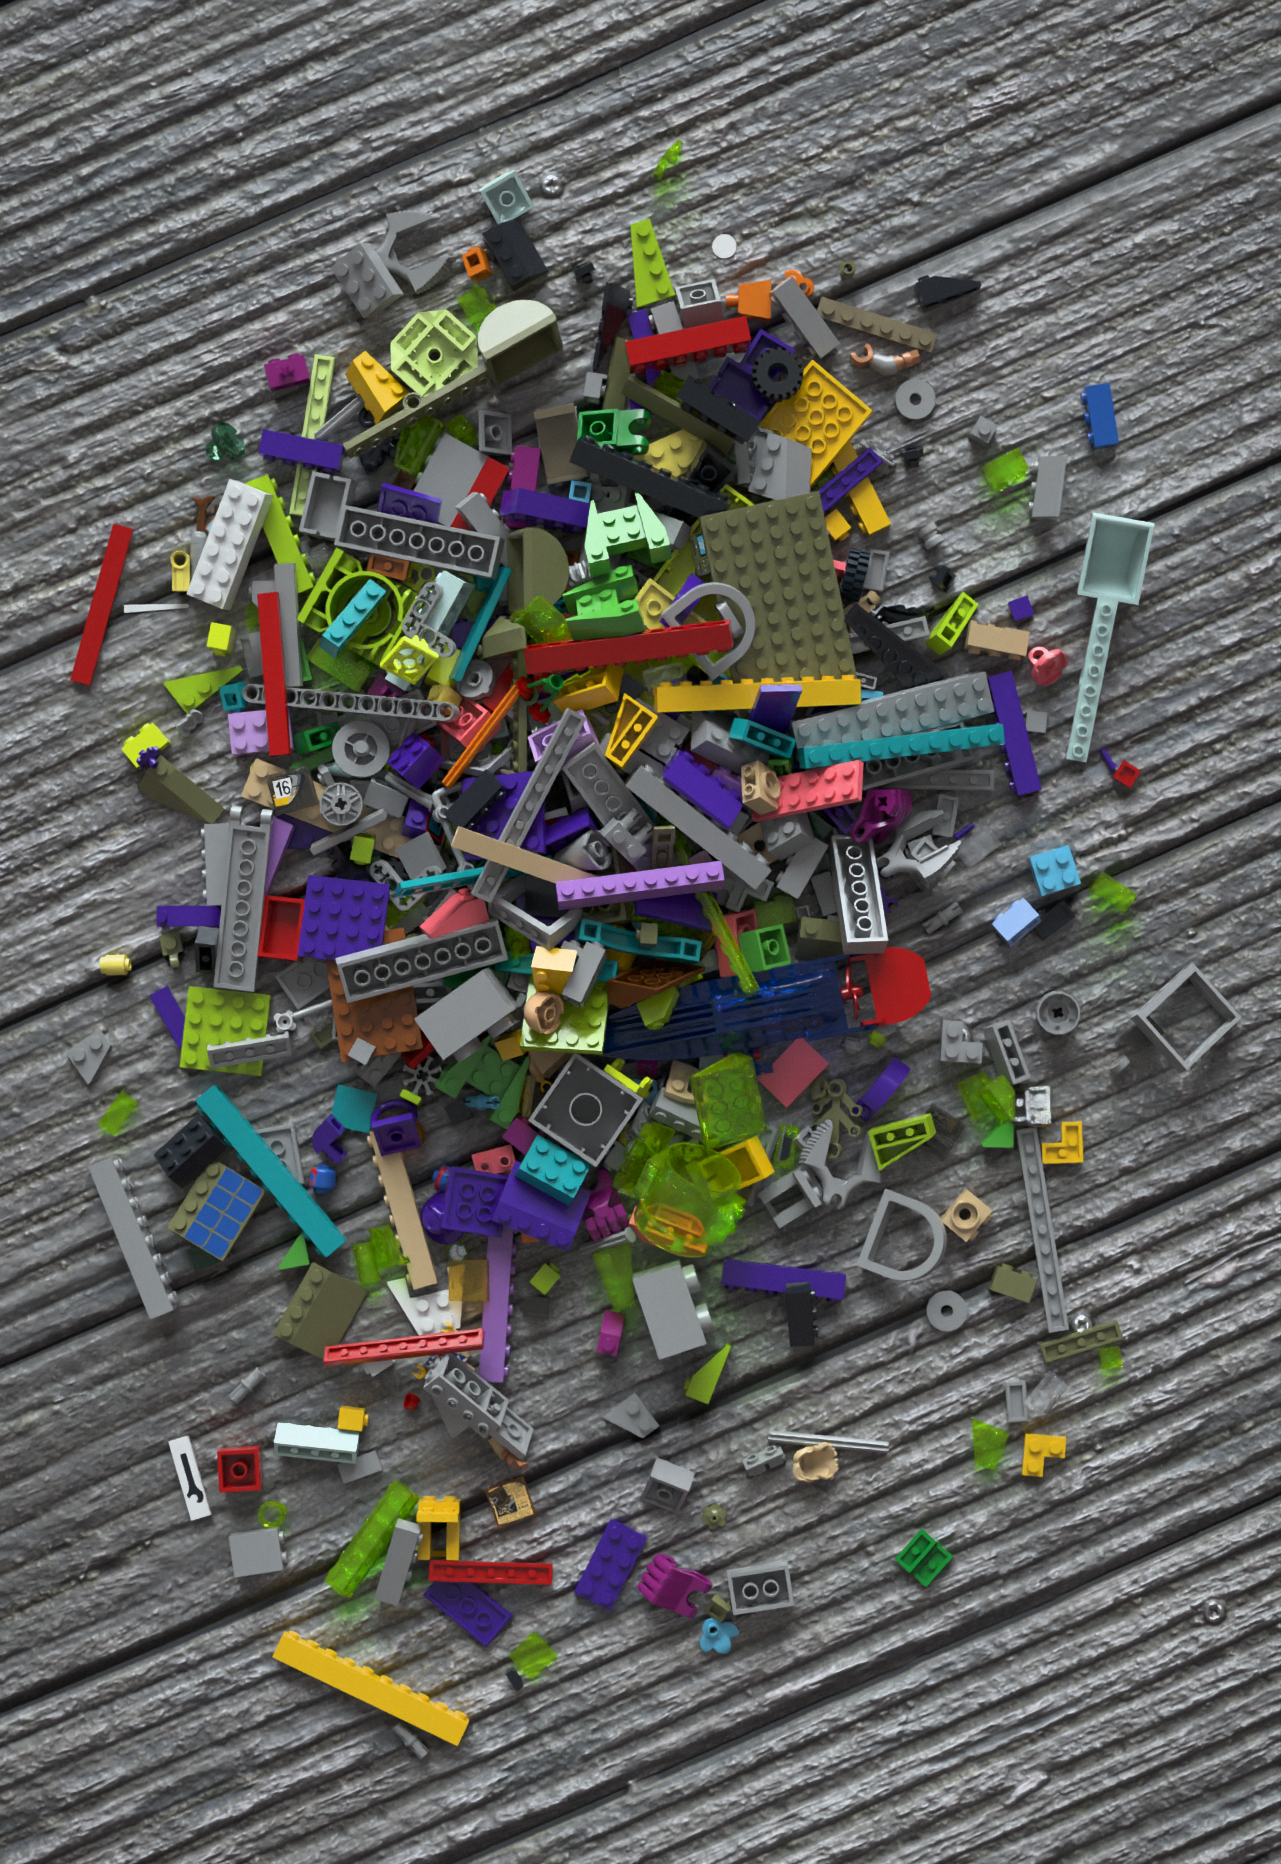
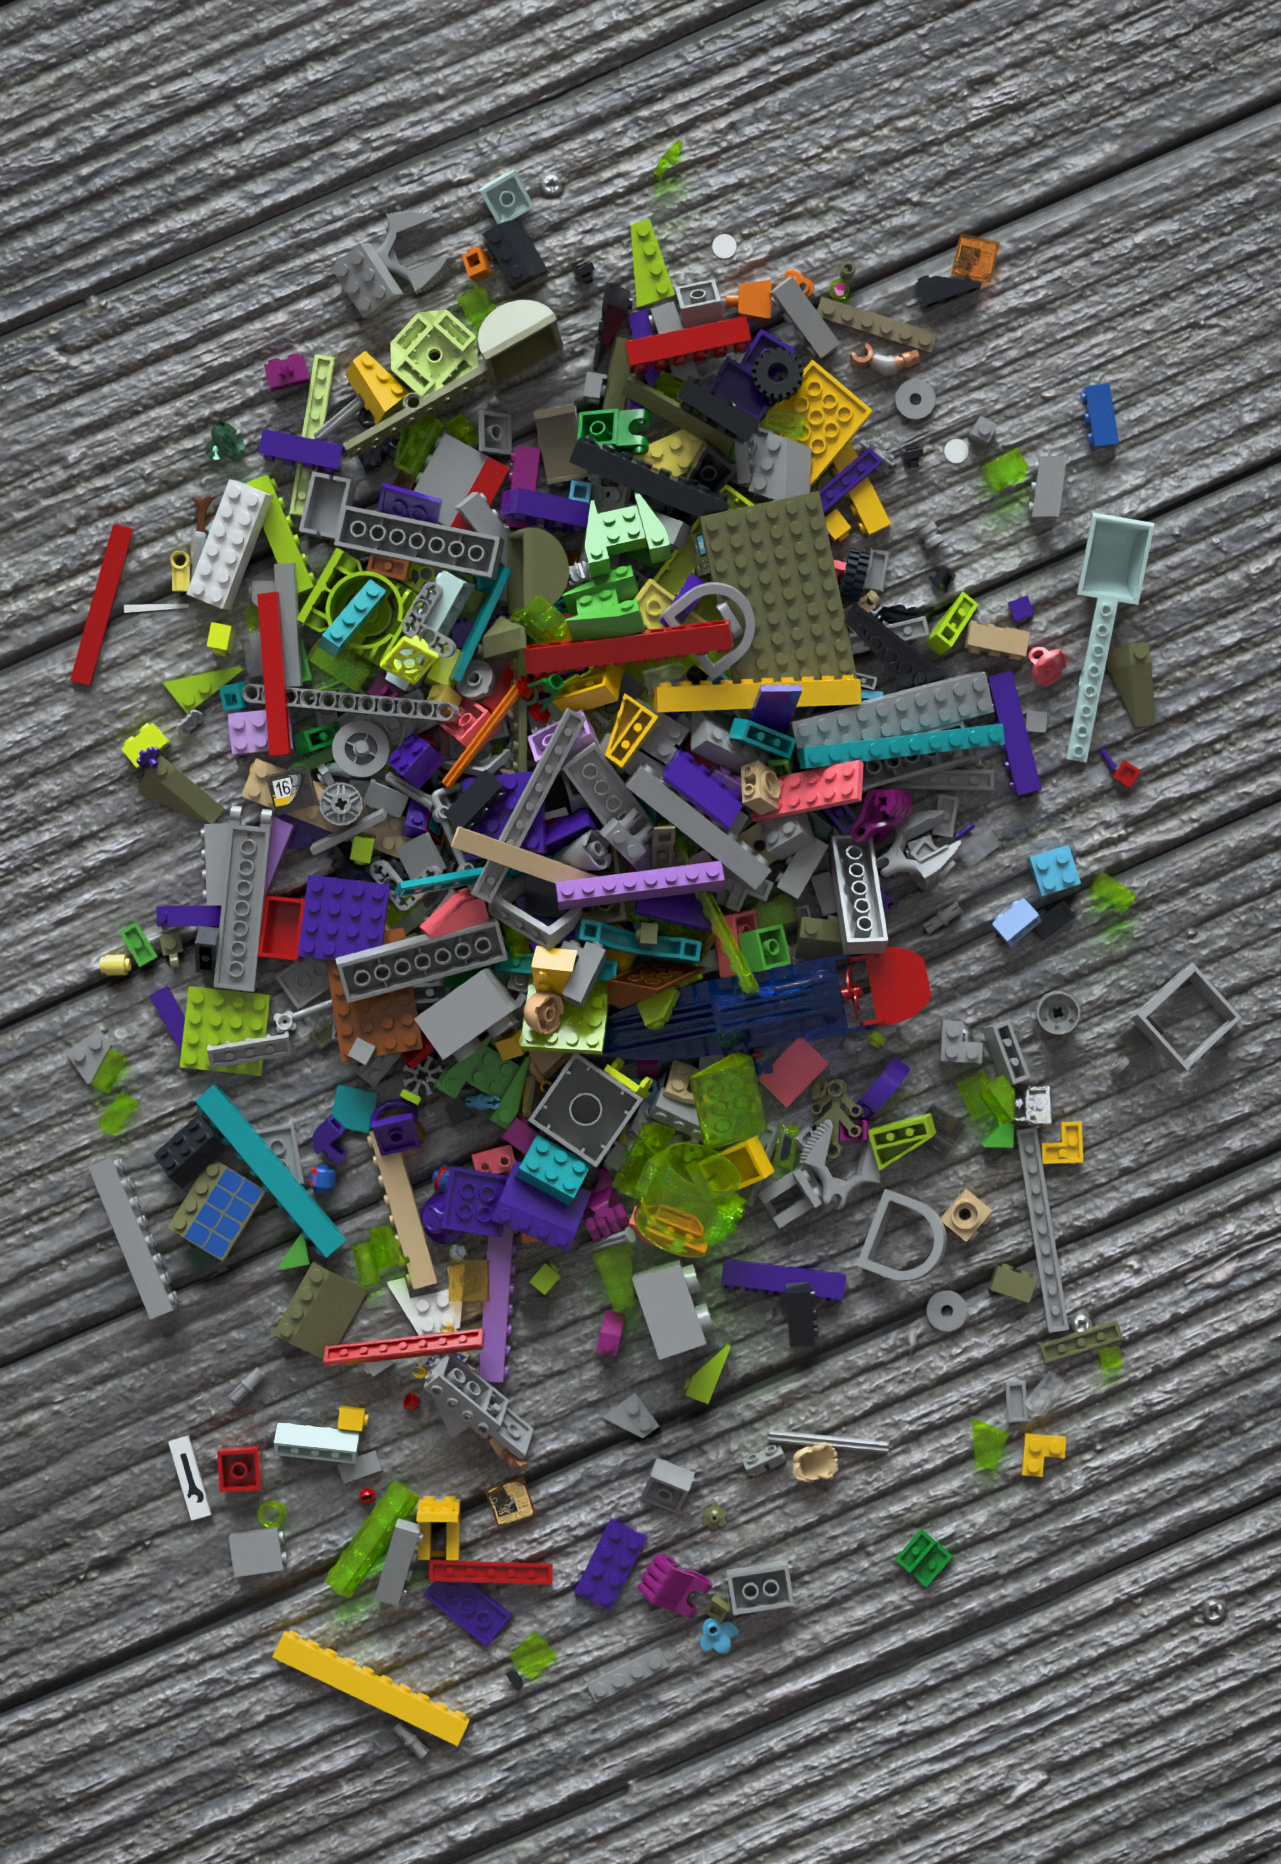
(109, 1070): none -> clear neon green brick
(138, 944): none -> bright green plate
(365, 1492): none -> red hinge
(627, 1674): none -> light grey plate
(800, 427): none -> clear neon green tile
(839, 289): none -> clear neon green tile
(844, 1134): none -> magenta bracket
(956, 451): none -> white sticker
(975, 258): none -> clear orange tile
(1132, 674): none -> olive wedge

